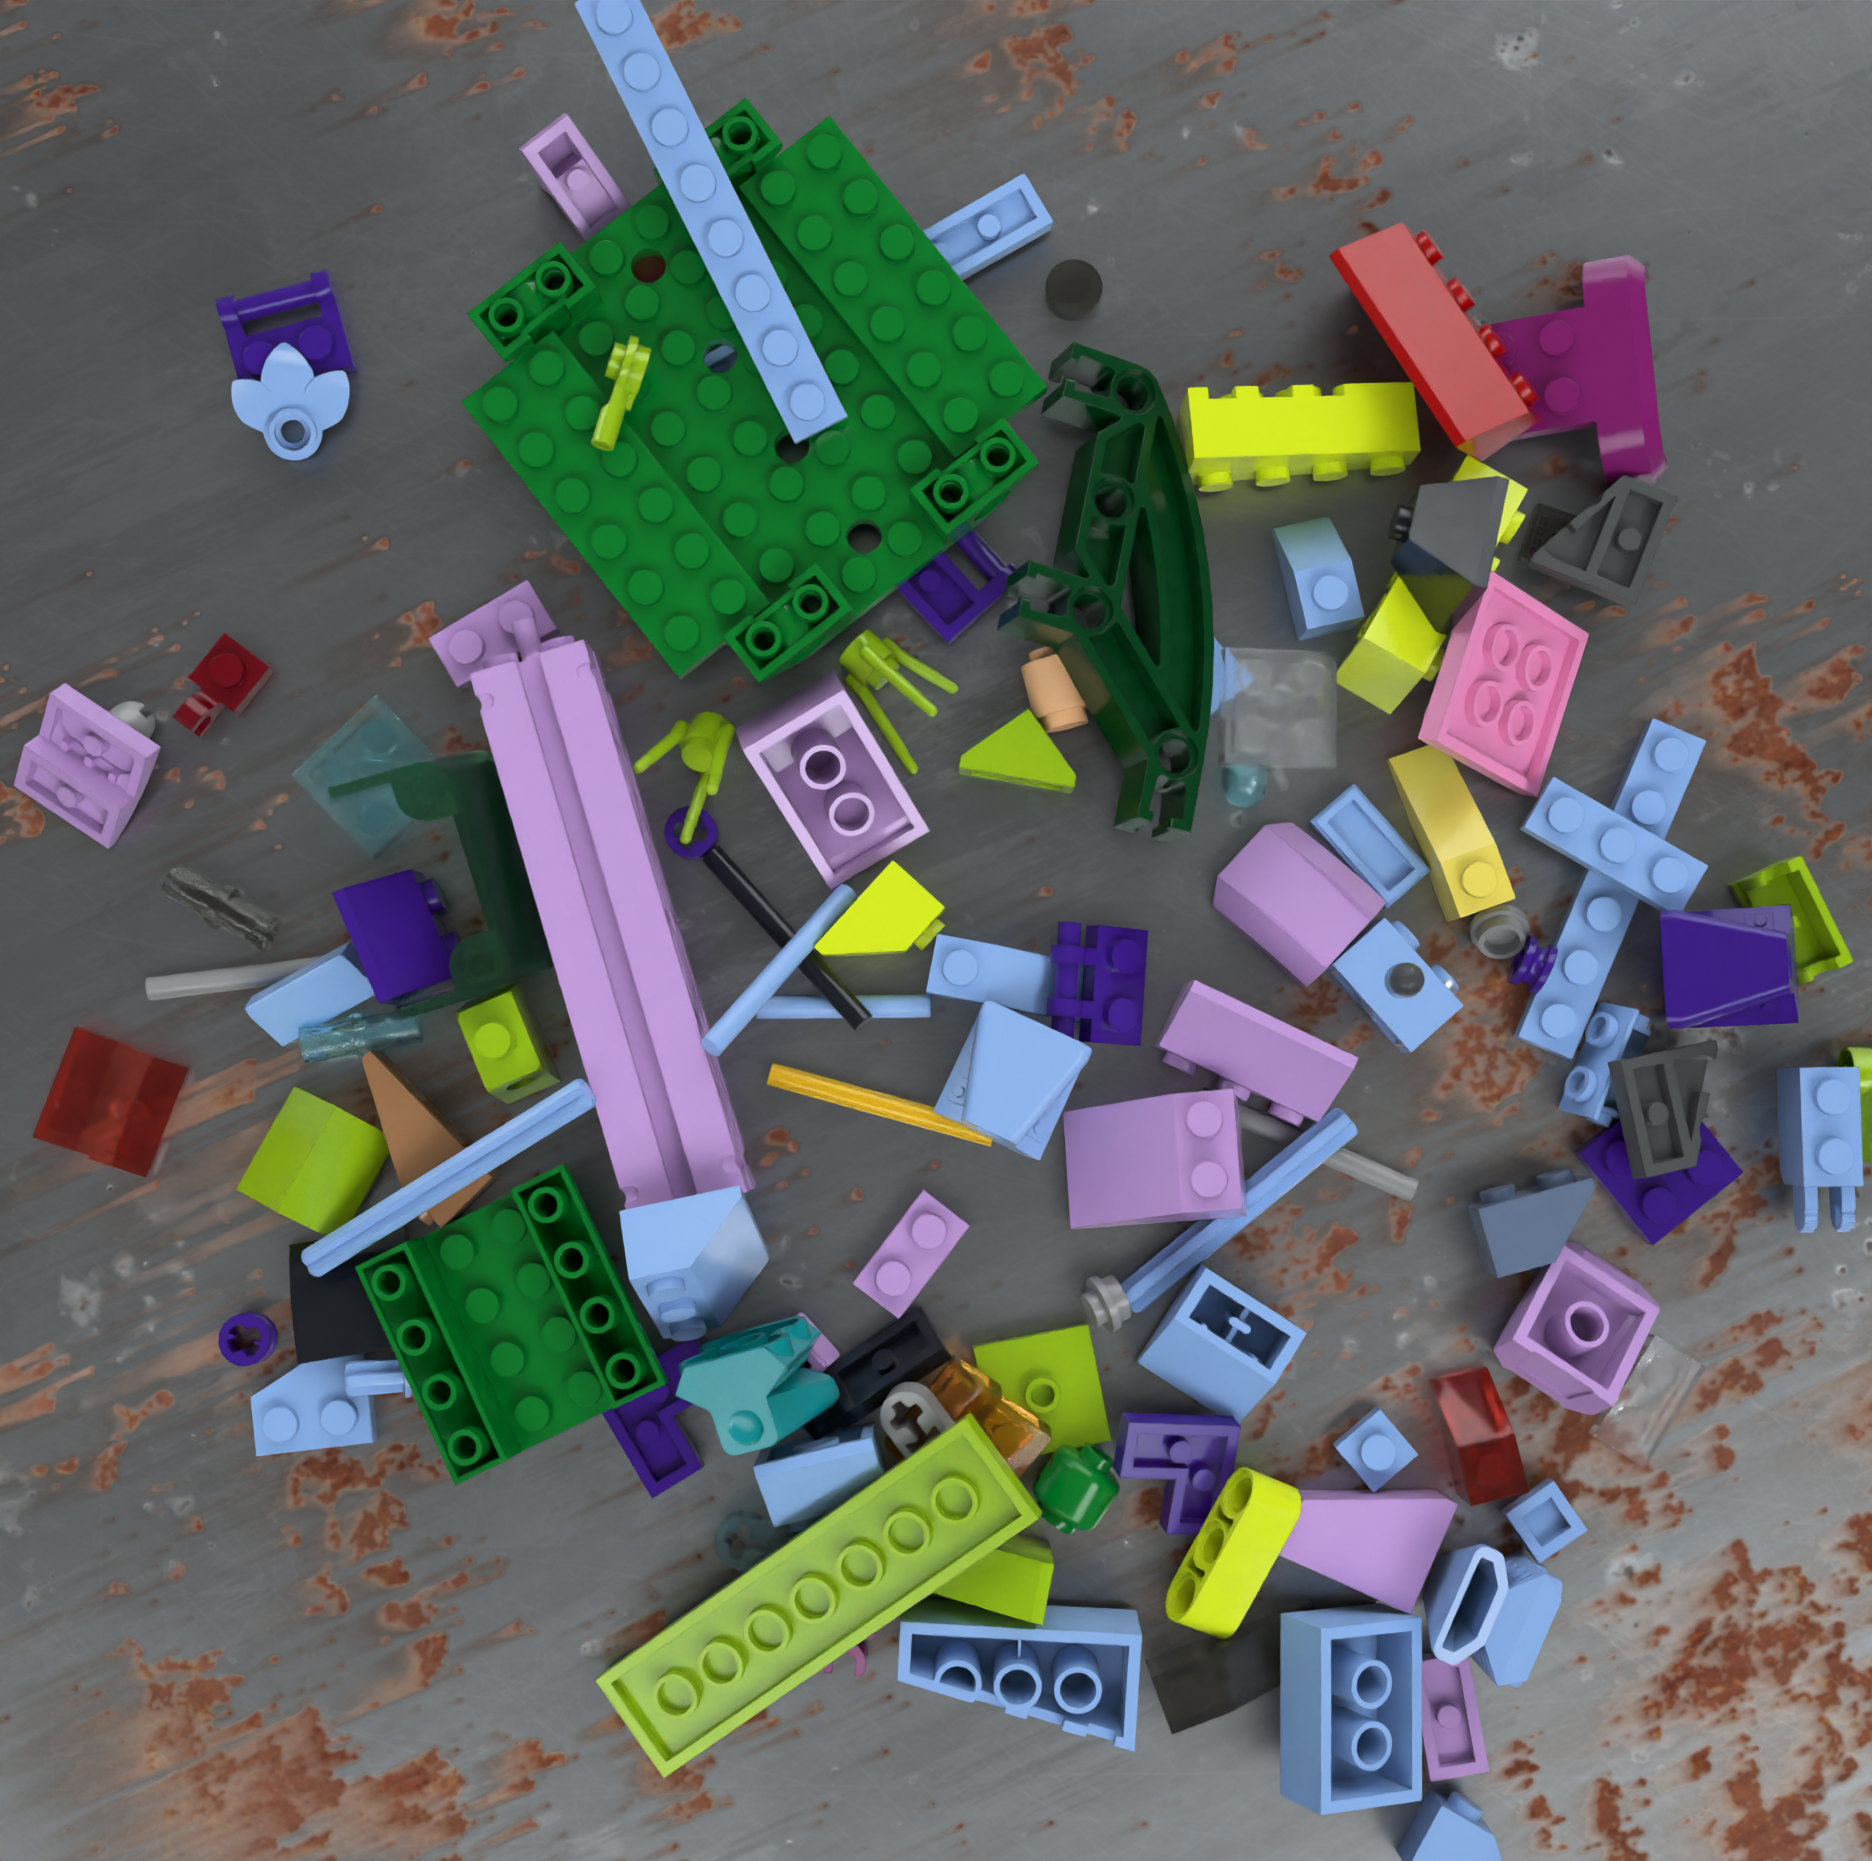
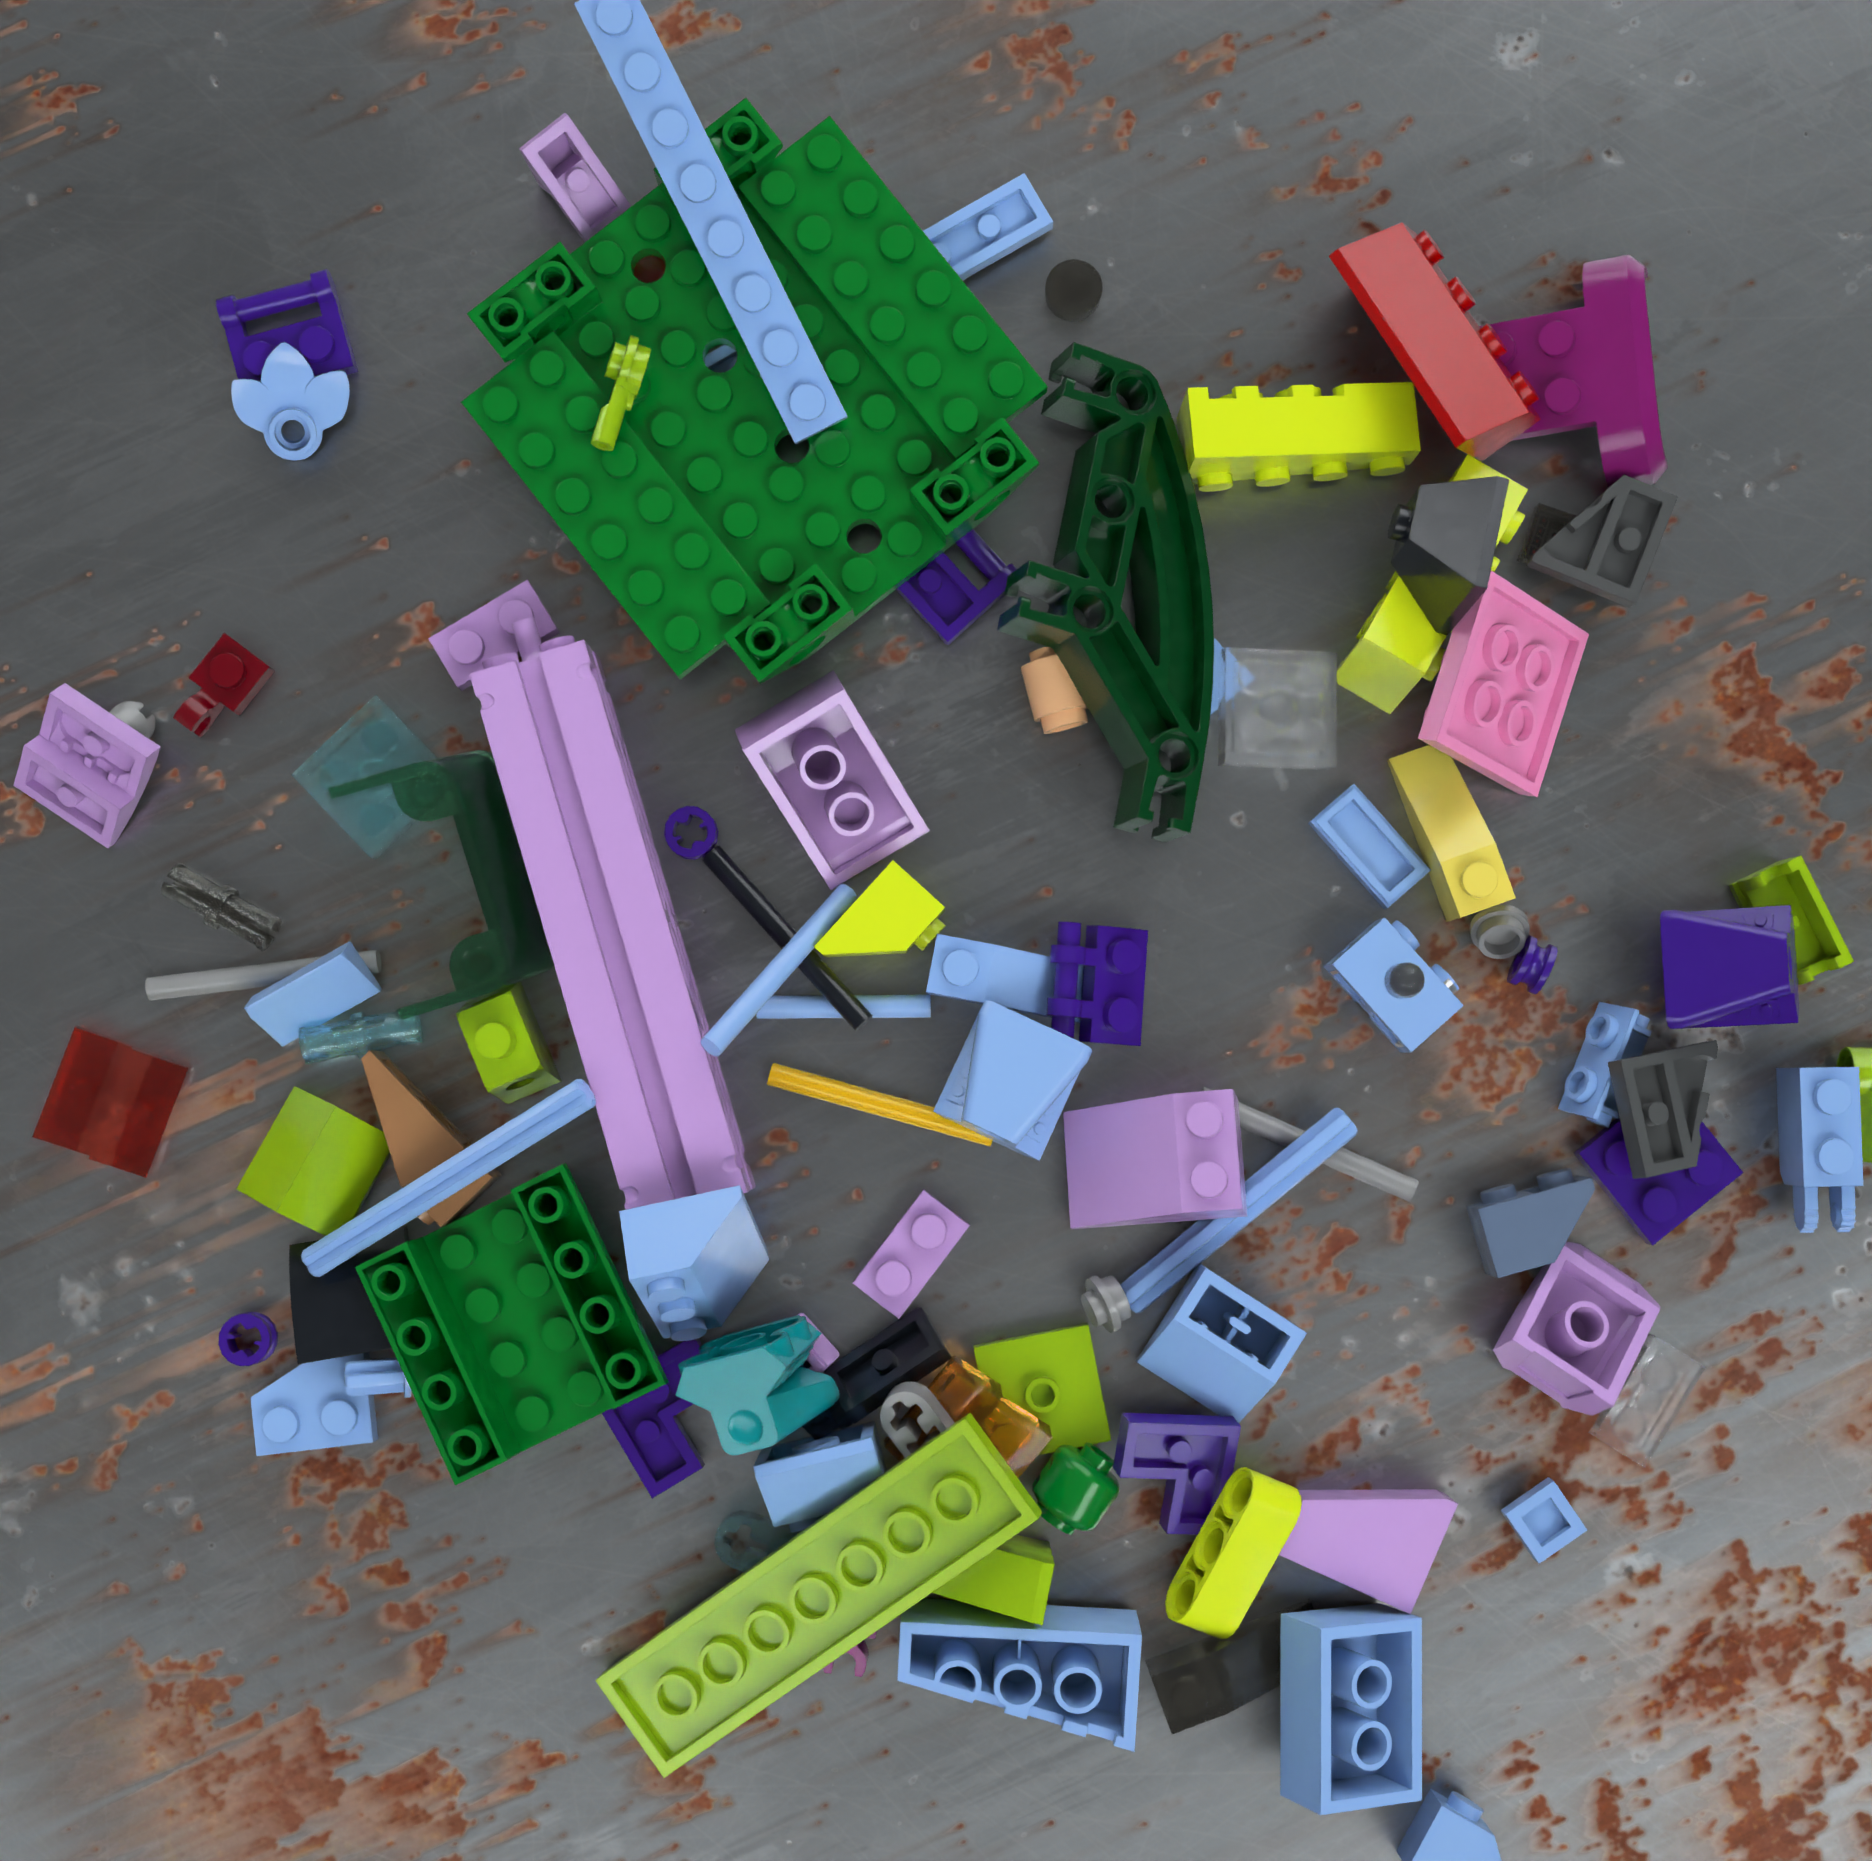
(399, 935): dark purple slope -> none
(703, 749): lime plant -> none
(874, 663): lime plant -> none
(1021, 756): lime slope -> none
(1245, 784): clear light blue hinge -> none
(1253, 1053): lavender slope -> none
(1294, 901): lavender slope -> none
(1317, 578): light blue slope -> none
(1375, 1449): light blue plate -> none
(1450, 1721): lavender plate -> none
(1478, 1437): clear red slope -> none
(1490, 1610): light blue piece -> none
(1601, 909): light blue plate -> none
(1613, 847): light blue plate -> none

